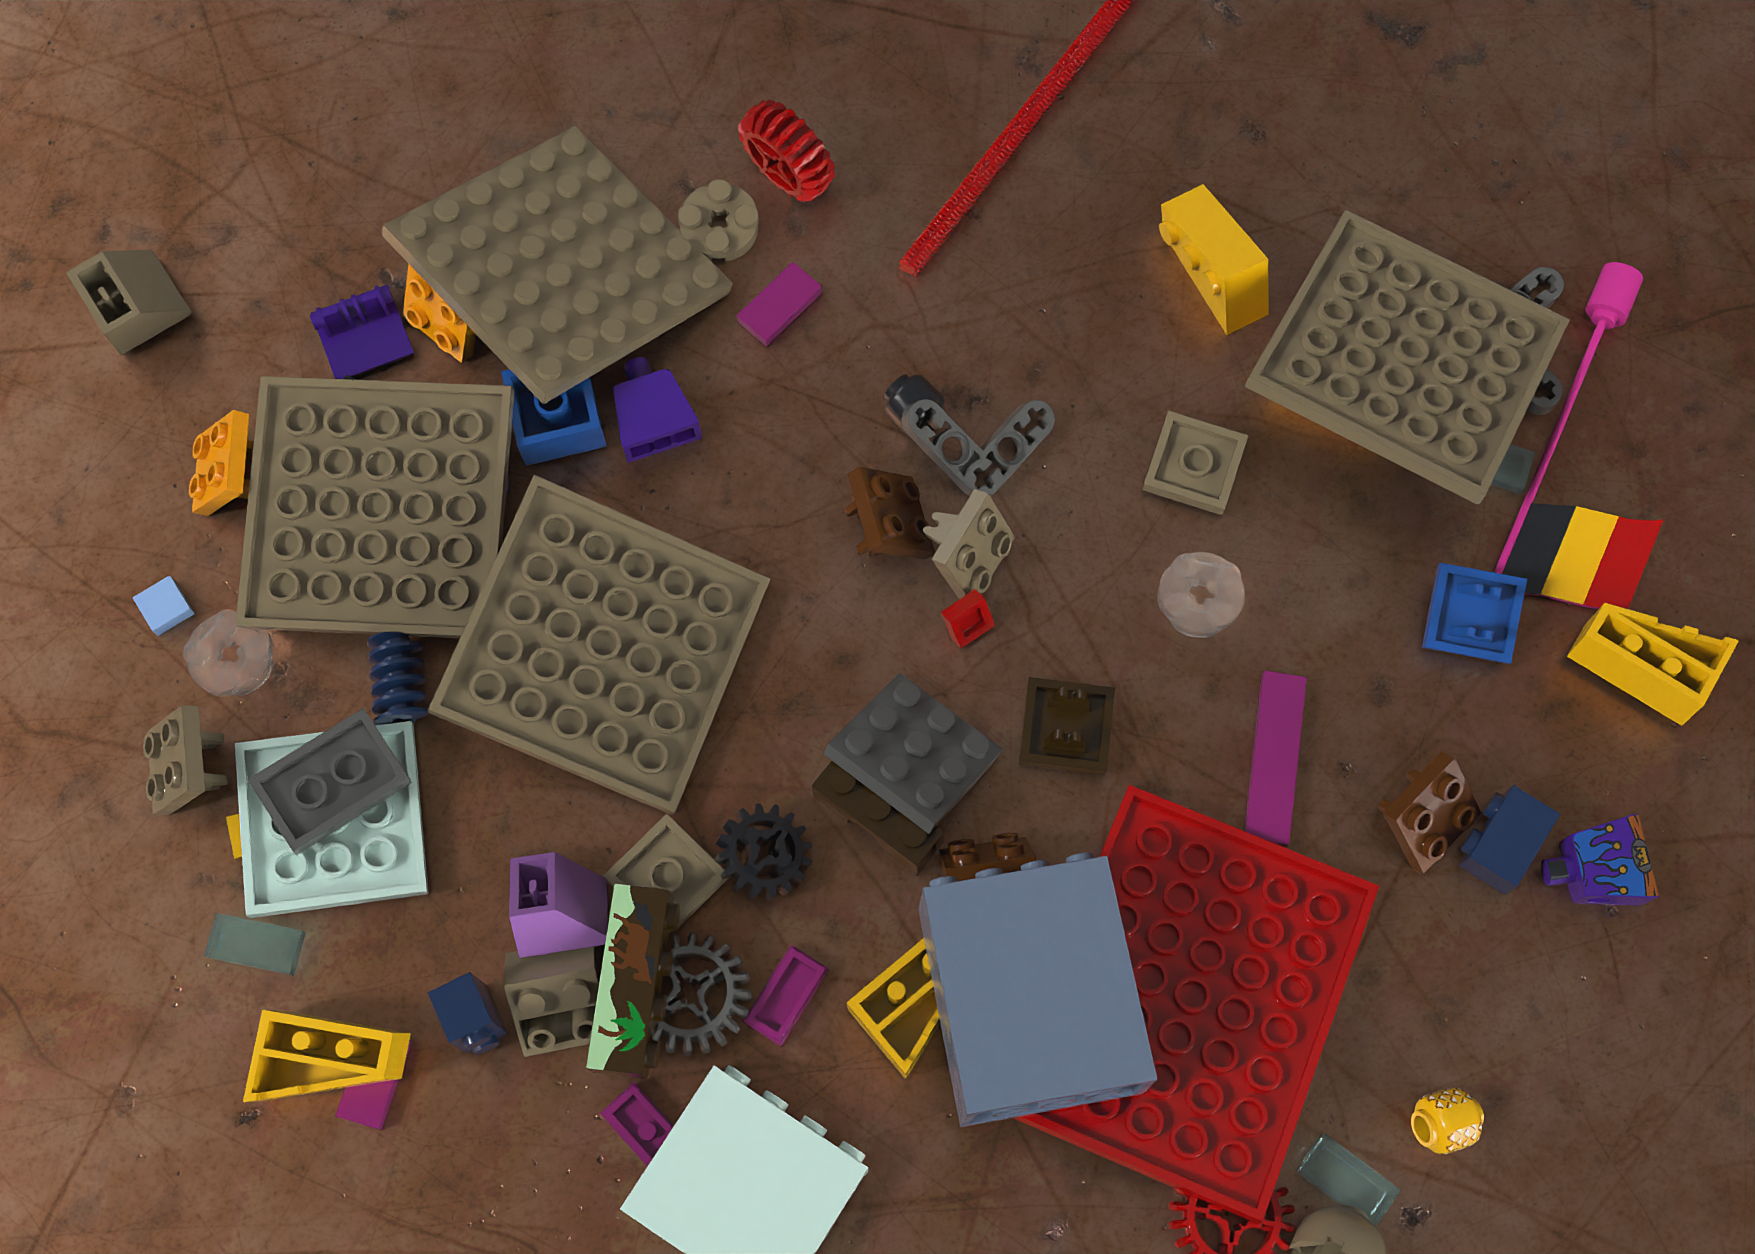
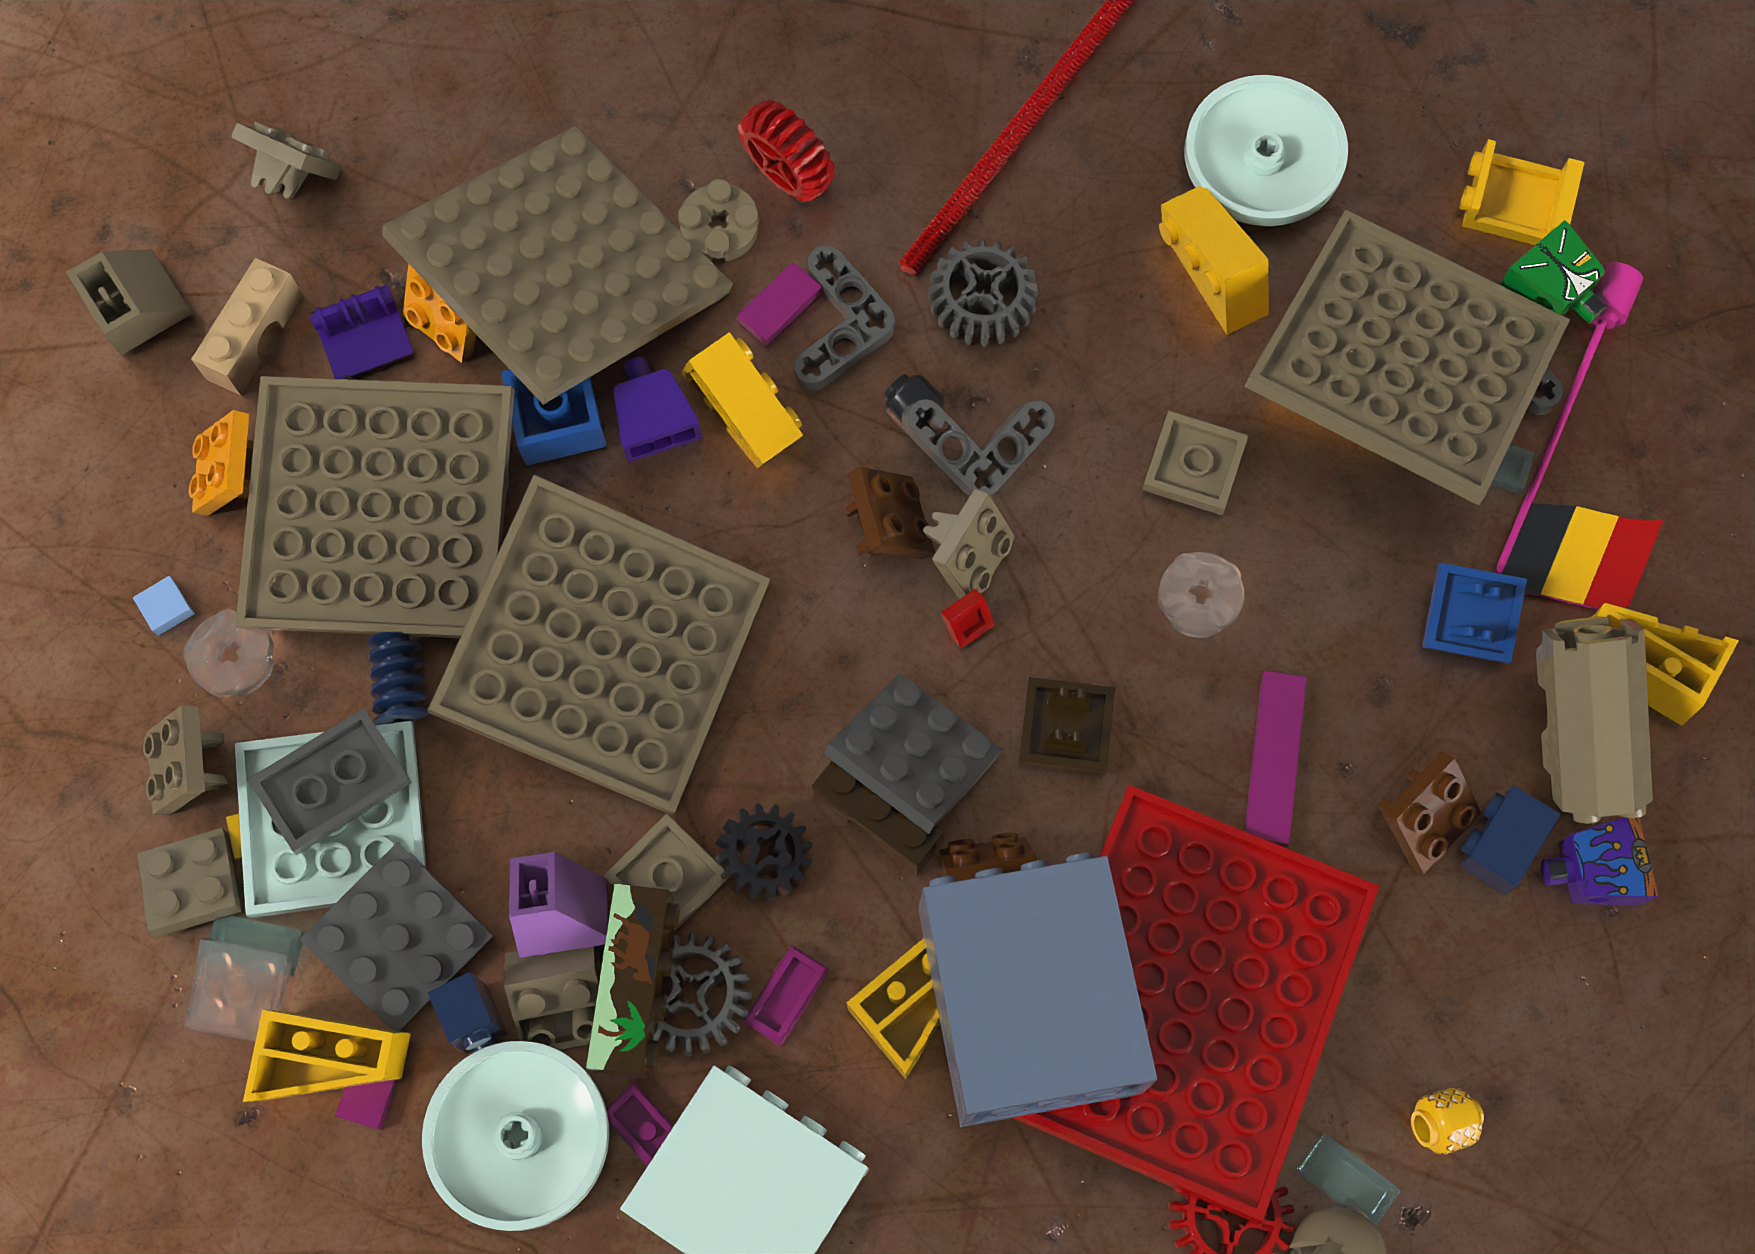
(188, 882): none -> dark tan plate
(230, 347): none -> tan arch
(234, 987): none -> clear plate
(283, 158): none -> dark tan plate
(396, 937): none -> dark grey plate
(515, 1136): none -> light aqua dish
(744, 399): none -> yellow wedge
(854, 327): none -> dark grey beam
(983, 270): none -> dark grey gear
(1267, 149): none -> light aqua dish
(1518, 196): none -> yellow panel
(1559, 274): none -> green torso
(1596, 718): none -> dark tan brick

